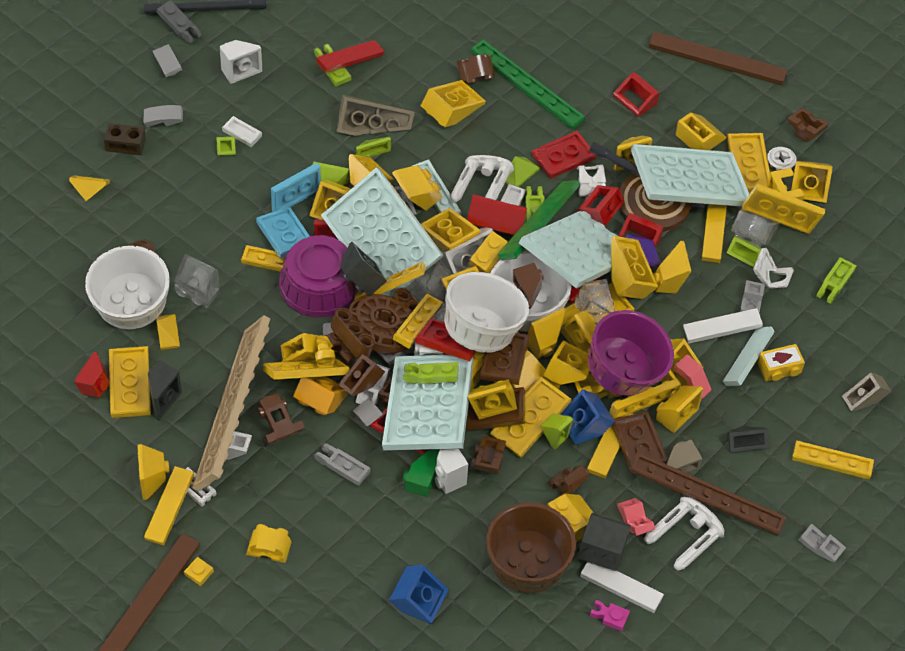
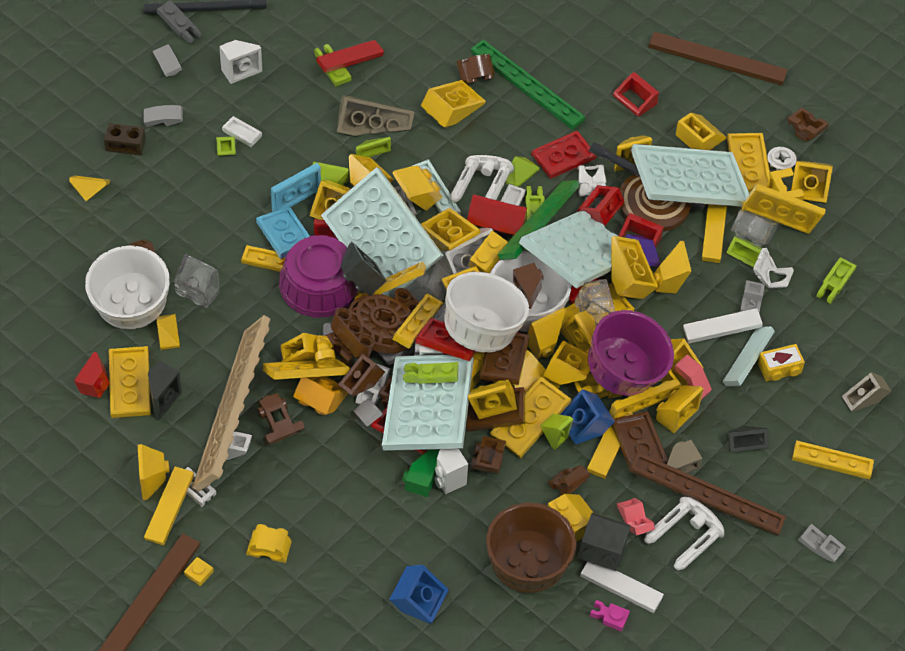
(343, 464): light grey hinge -> none

